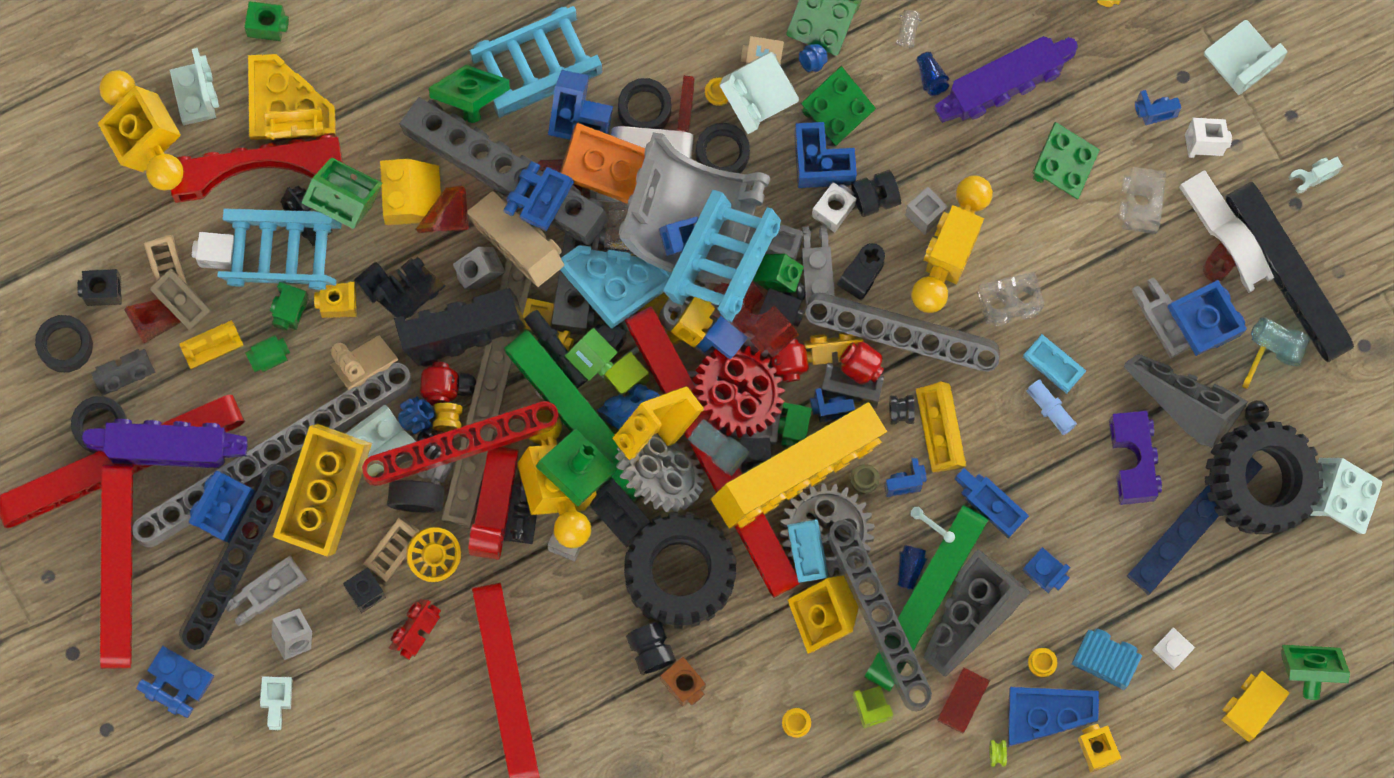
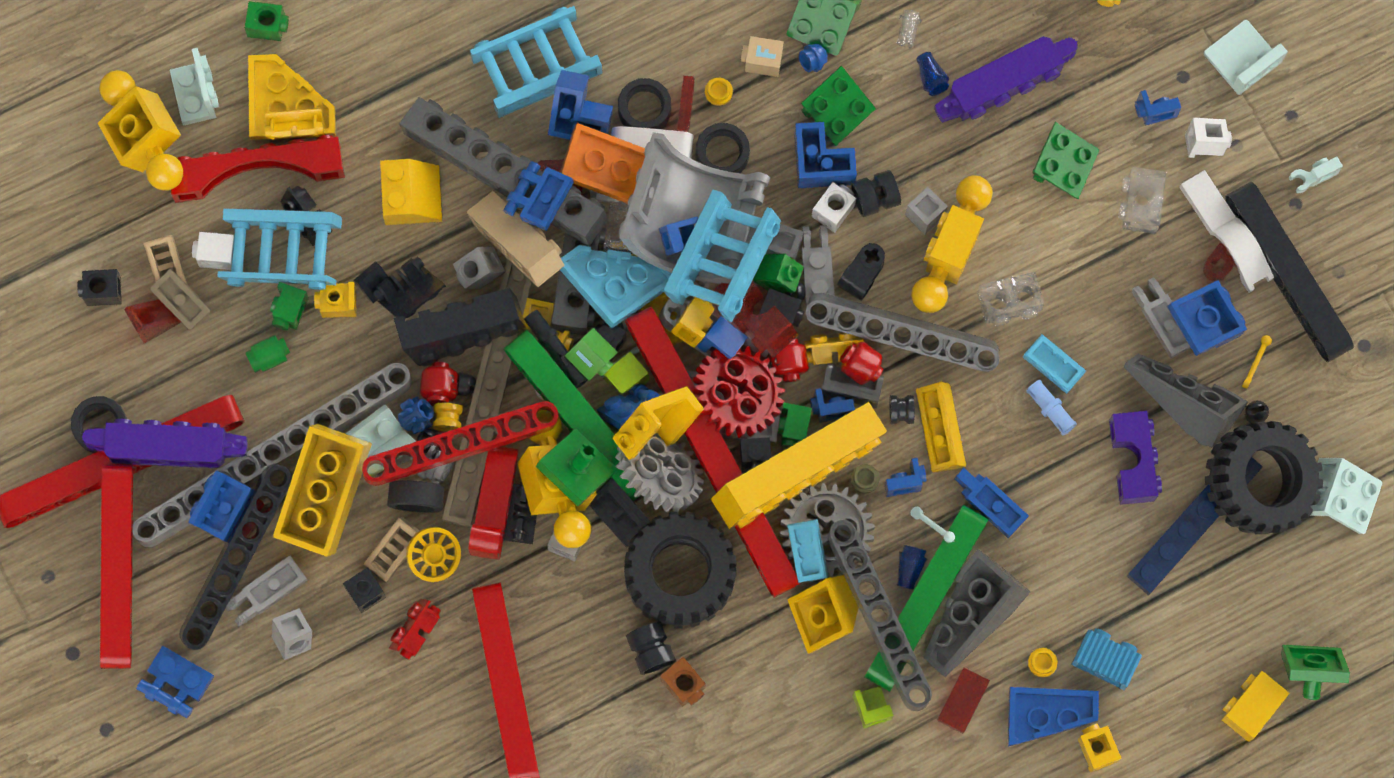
(48, 328): black tyre -> none
(112, 377): dark grey hinge -> none
(211, 344): yellow hinge -> none
(276, 695): light aqua plate -> none
(354, 198): green window -> none
(361, 363): tan hinge -> none
(447, 213): clear red slope -> none
(469, 90): green tile -> none
(724, 451): clear light blue piece -> none
(758, 91): light aqua bracket -> none
(796, 722): yellow plate -> none
(997, 753): lime bush -> none
(1047, 571): blue bracket -> none
(1173, 648): white plate -> none
(1286, 343): clear light blue piece -> none

